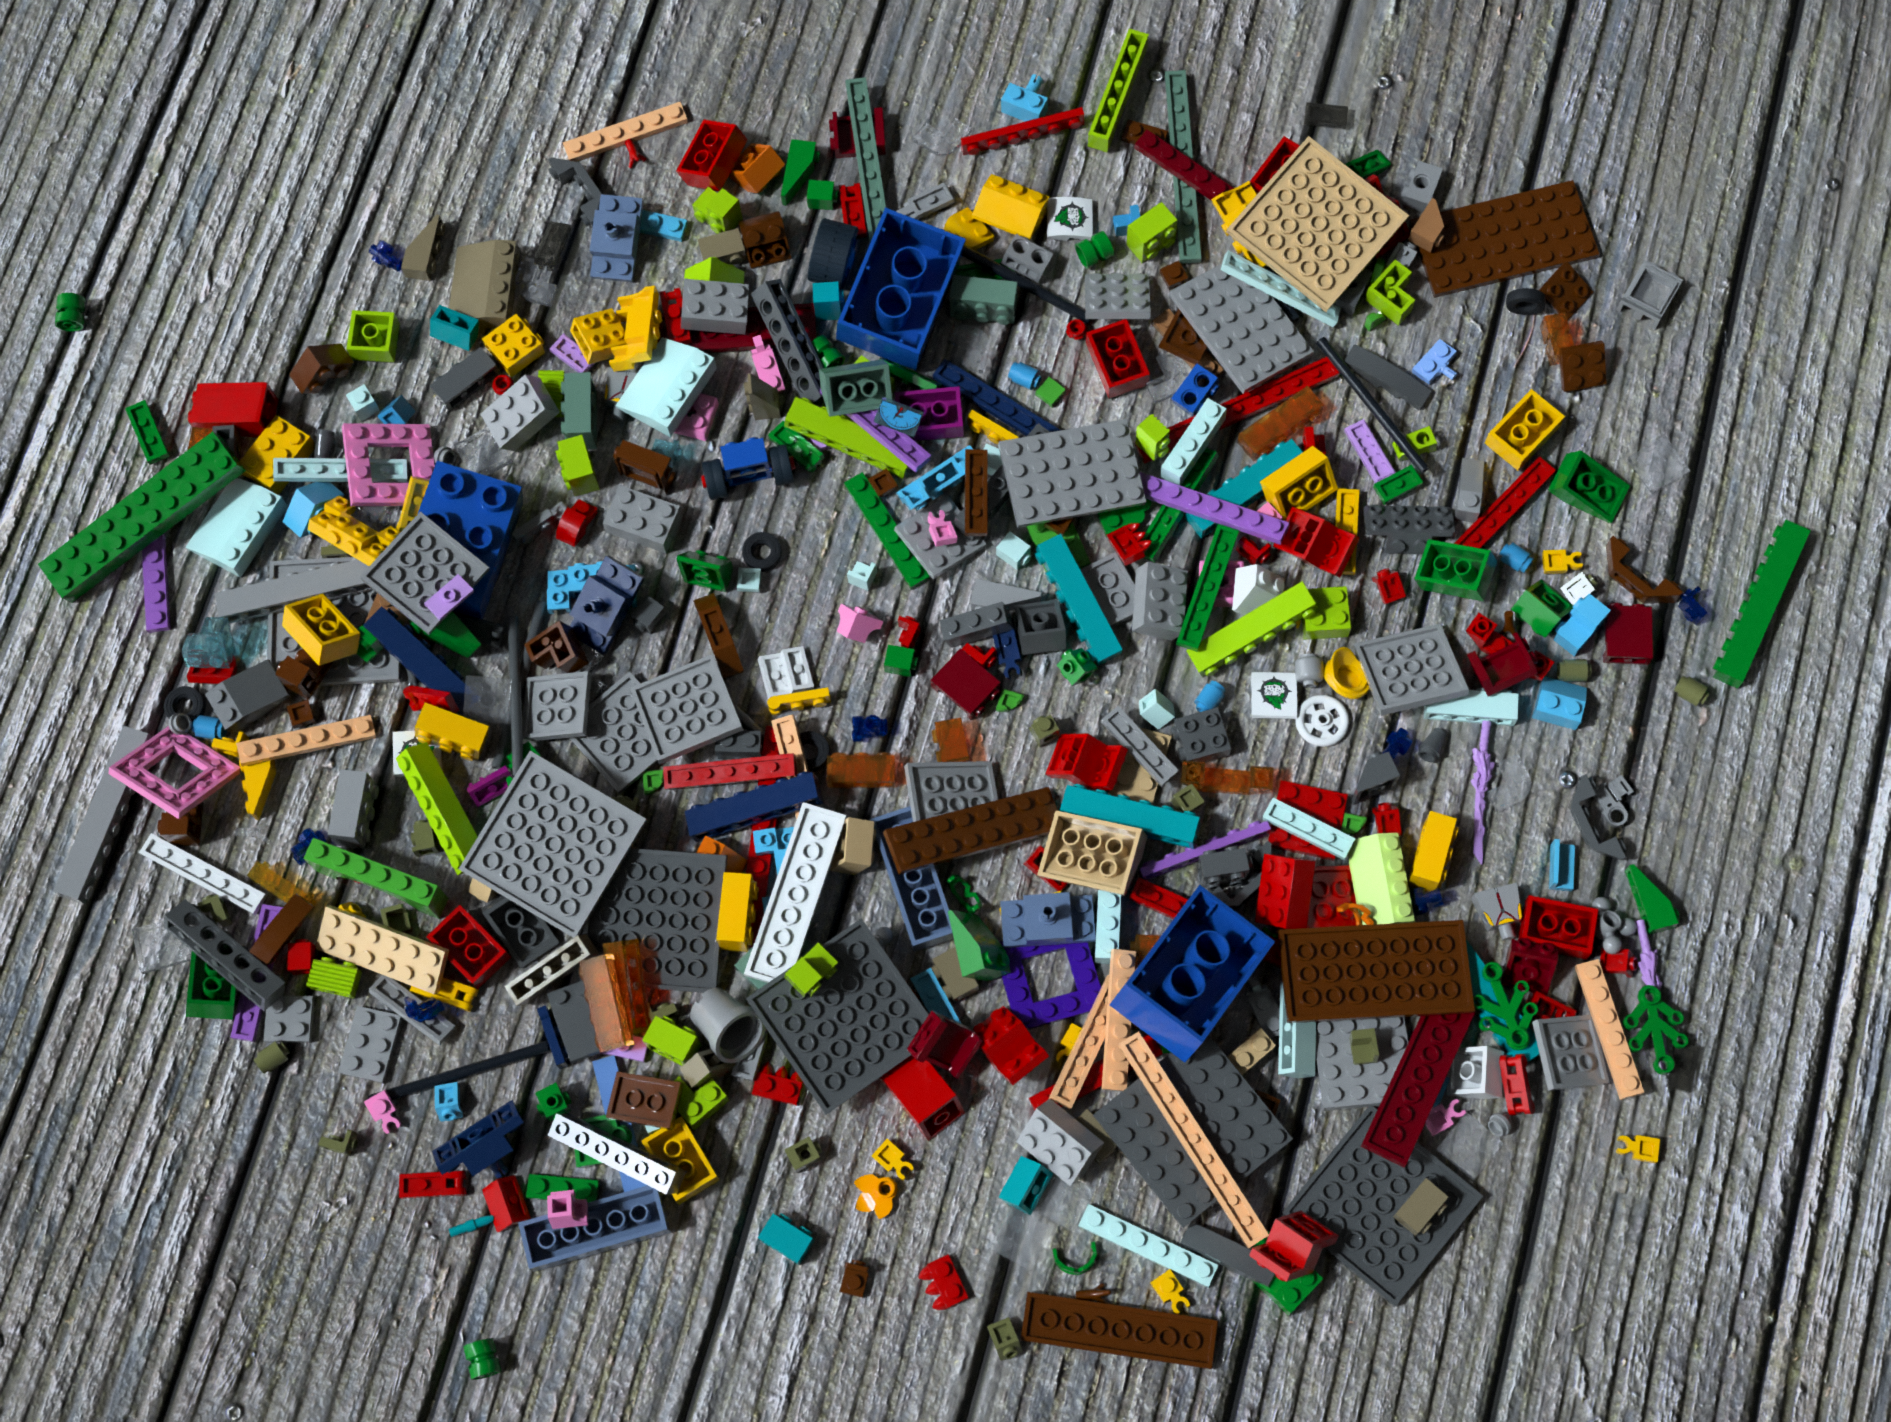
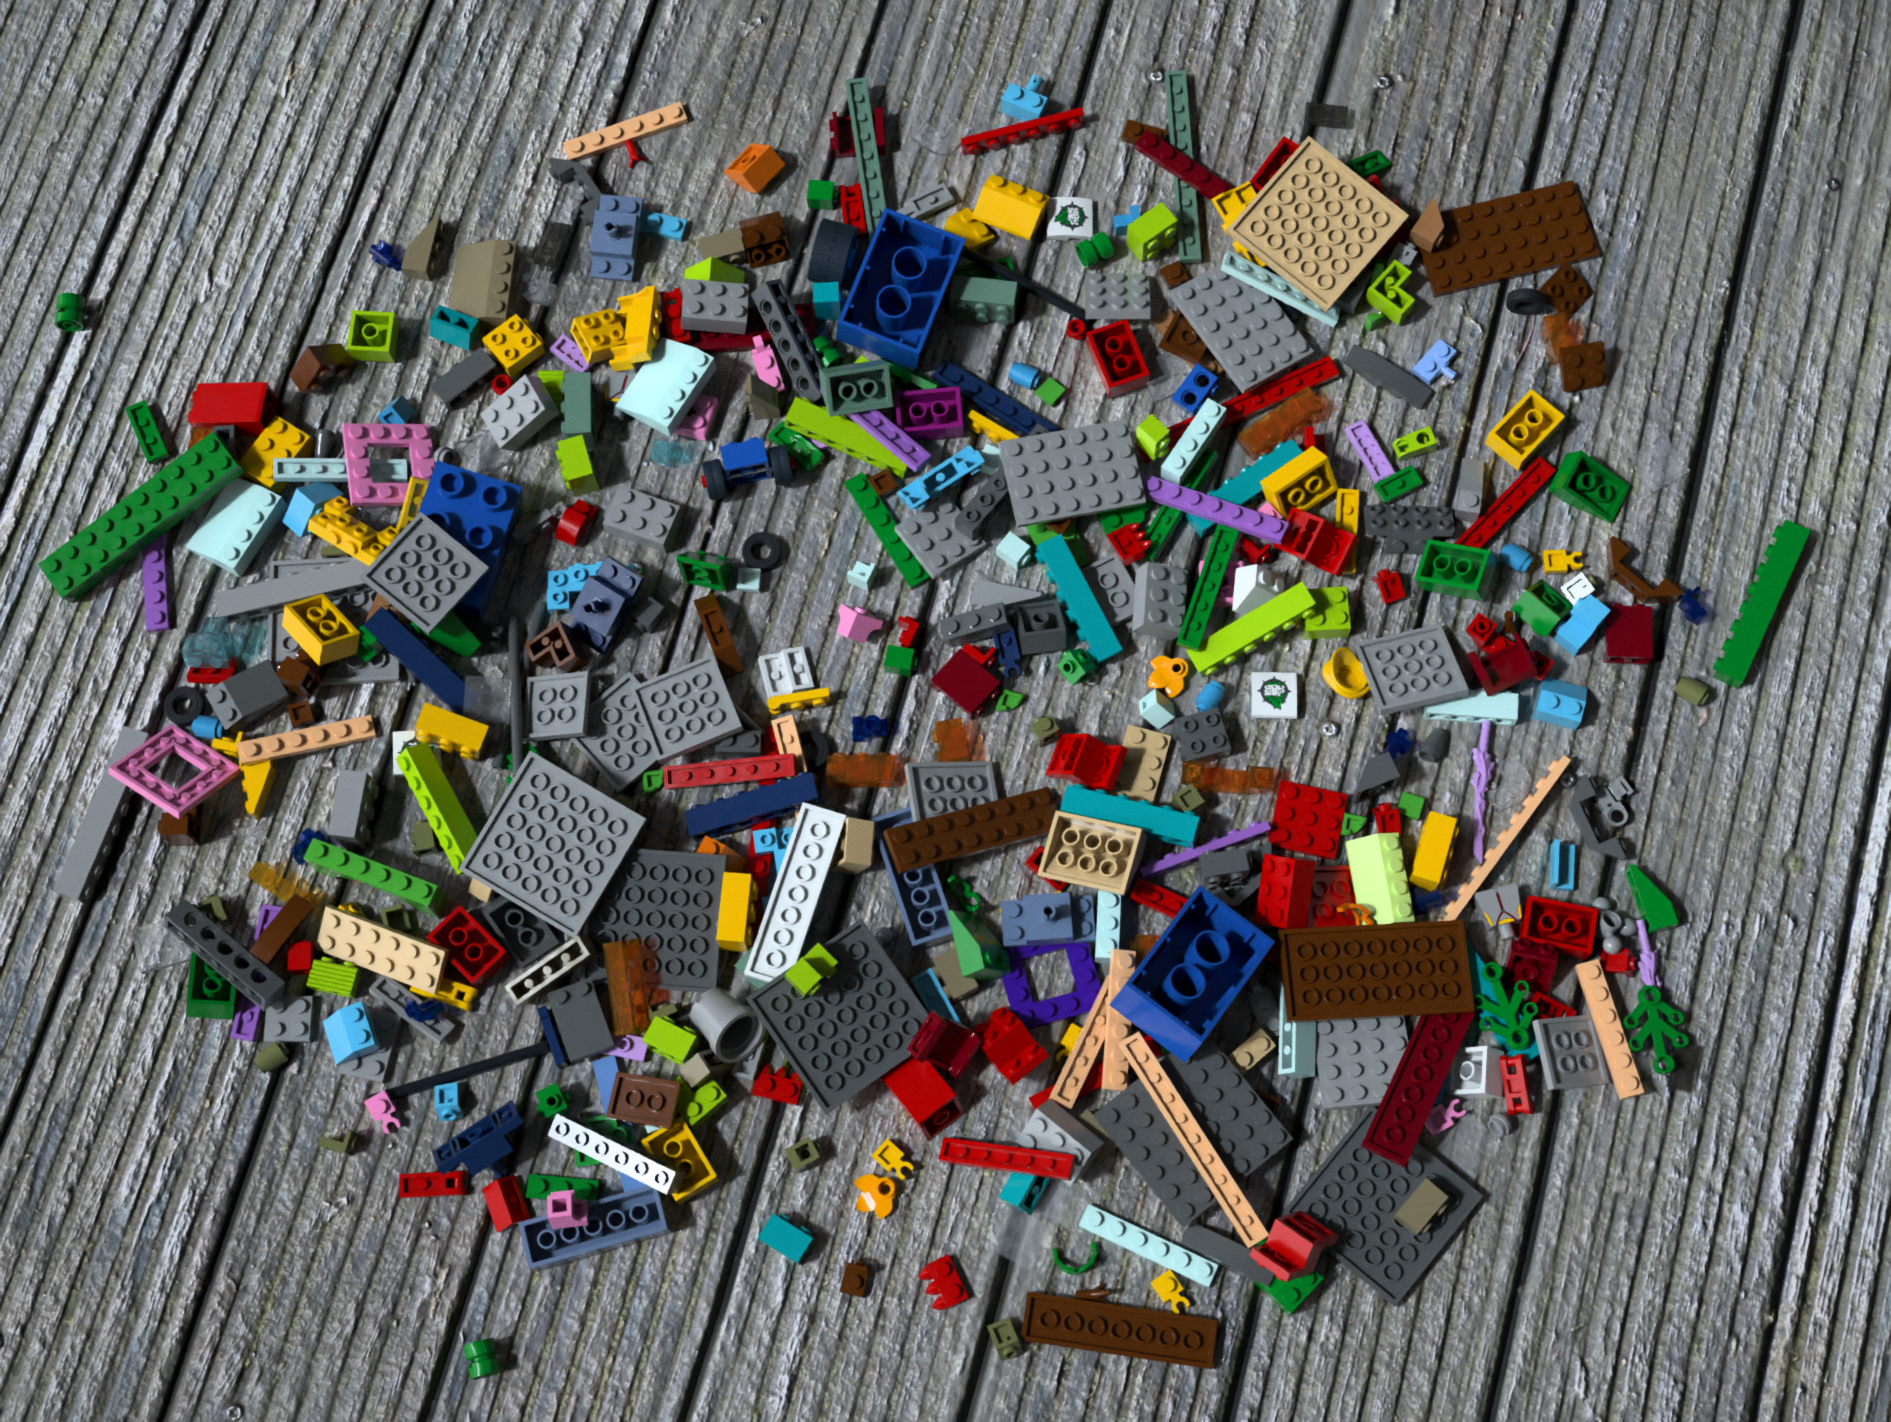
(180, 723): light grey plate -> none
(203, 874): white plate -> none
(351, 1033): none -> medium azure slope
(363, 402): light aqua brick -> none
(421, 695): red plate -> none
(449, 597): lavender plate -> none
(470, 1225): teal piece -> none
(489, 787): magenta plate -> none
(606, 1003): clear orange brick -> none
(644, 465): reddish brown window -> none
(711, 155): red brick -> none
(718, 210): lime brick -> none
(799, 167): green slope -> none
(898, 417): slope -> none
(941, 531): bright pink plate -> none
(976, 492): reddish brown plate -> none
(1007, 1158): none -> red plate
(1025, 261): light grey brick -> none
(1118, 90): lime brick -> none
(1139, 746): light grey plate -> none
(1166, 677): none -> light orange plate
(1308, 828): light aqua plate -> none
(1309, 670): light grey head -> none
(1326, 738): white plate -> none
(1364, 1046): olive panel -> none
(1372, 405): black piece -> none
(1410, 806): none -> bright green tile
(1424, 175): light grey brick -> none
(1506, 838): none -> light nougat plate
(1573, 670): olive brick -> none
(1643, 1148): yellow plate -> none
(1650, 292): light grey window -> none

